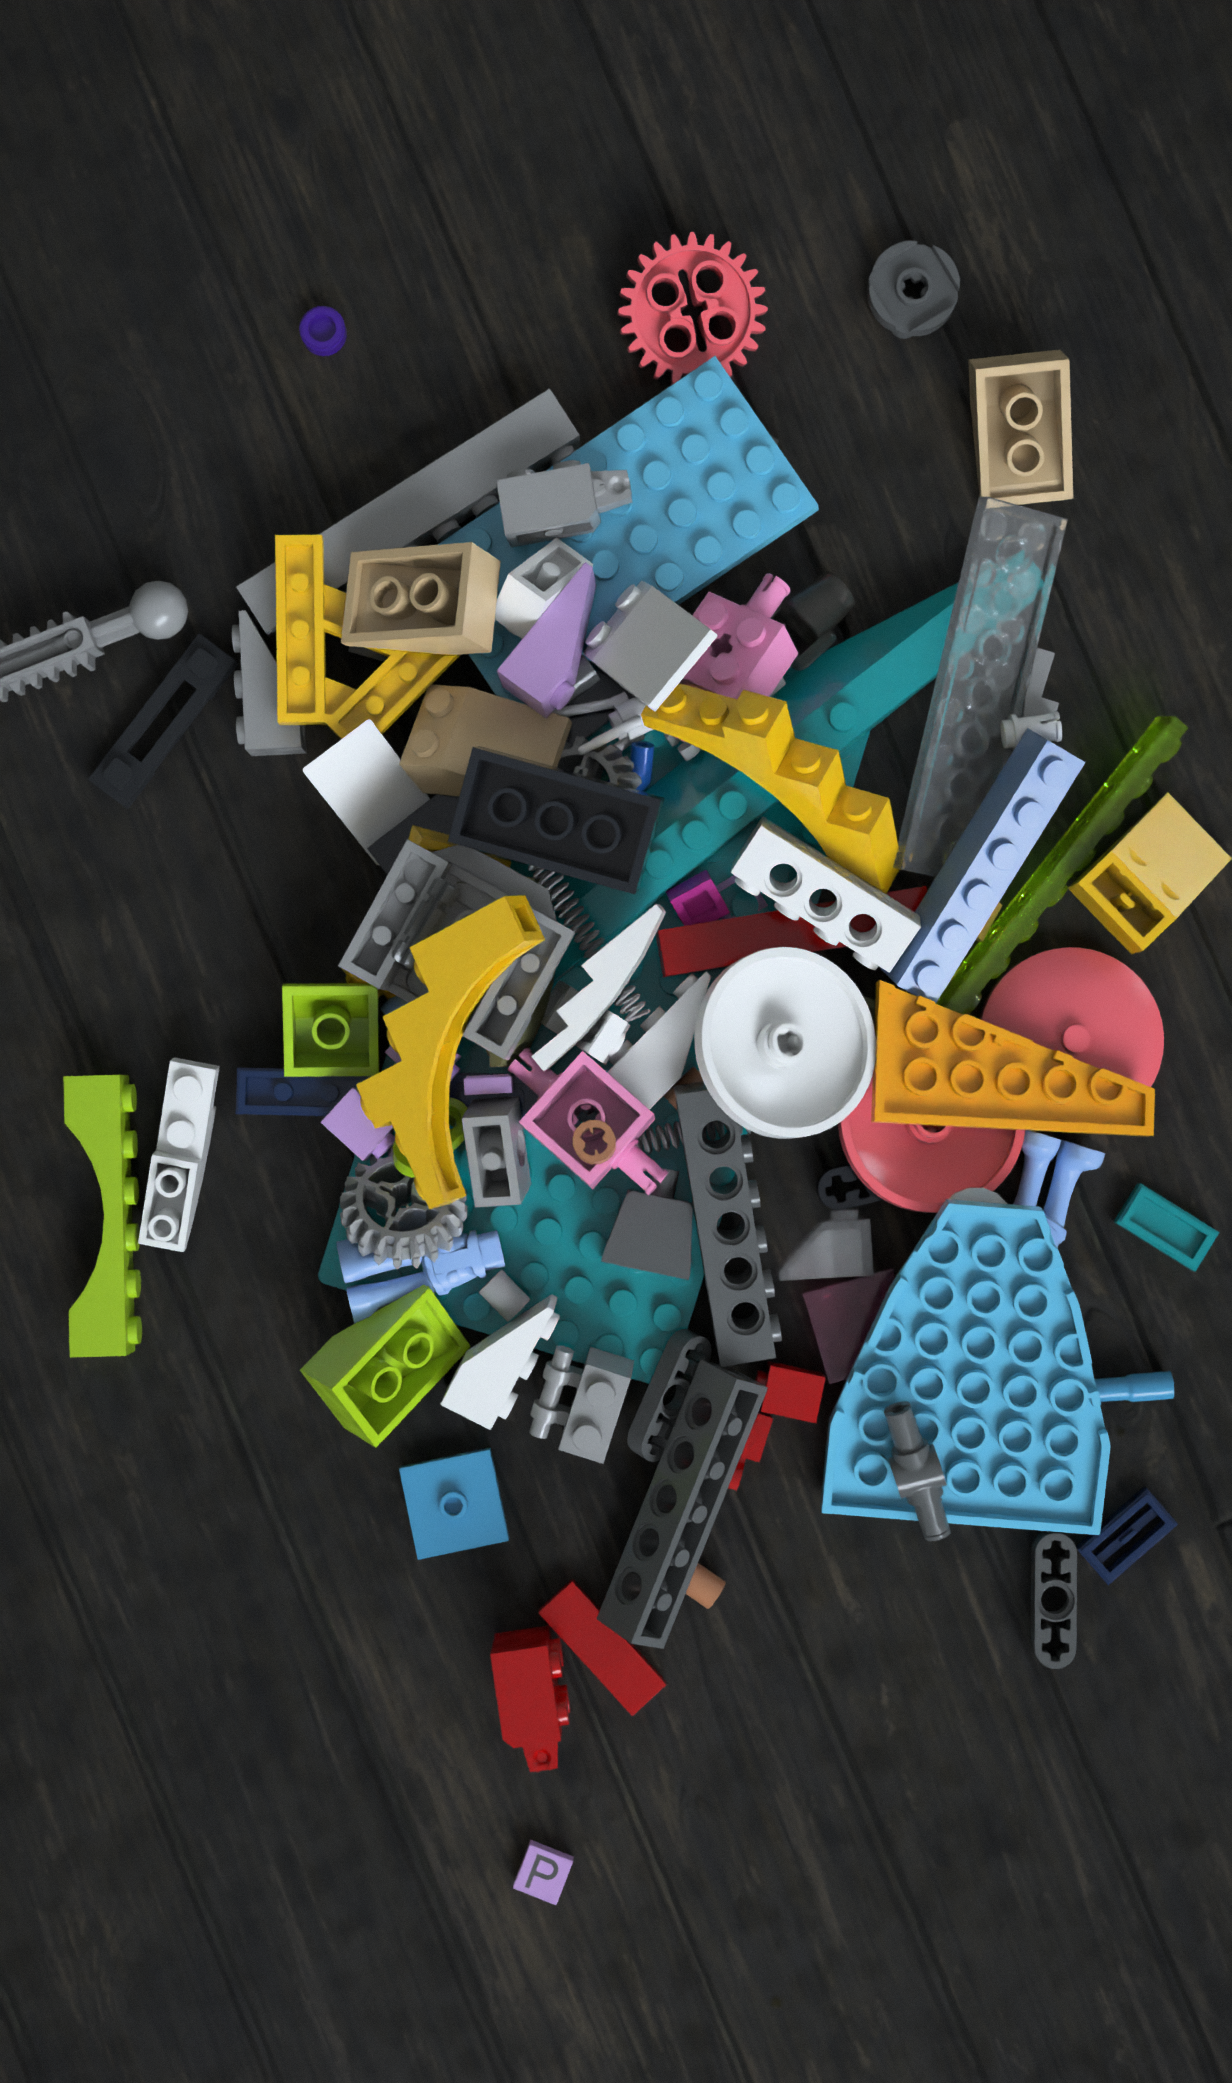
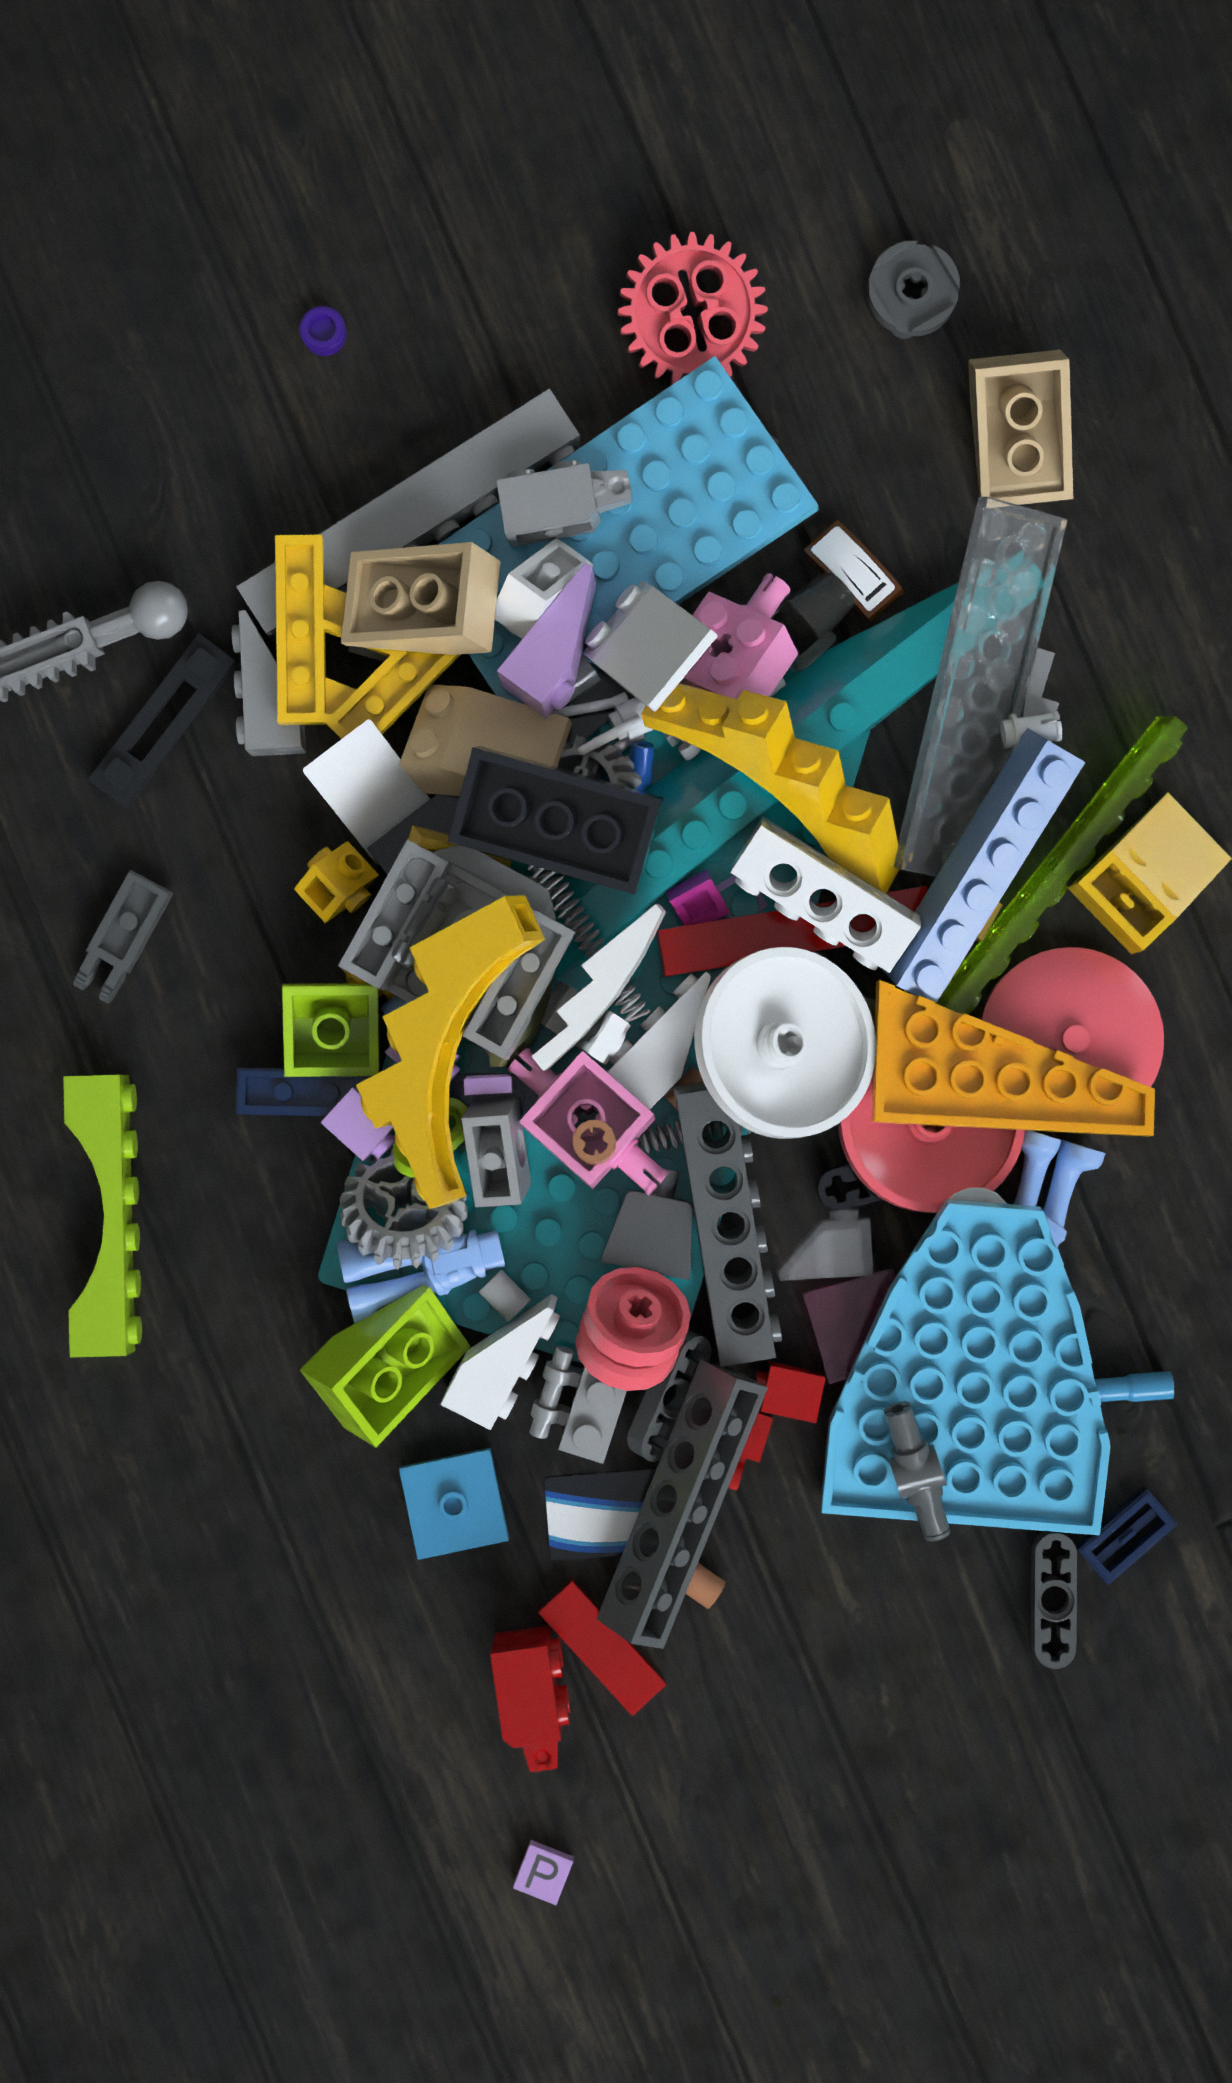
(123, 933): none -> dark grey hinge
(180, 1155): white slope -> none
(336, 881): none -> yellow brick
(593, 1512): none -> sticker
(632, 1328): none -> coral wheel
(857, 567): none -> white slope
(1166, 1227): teal tile -> none

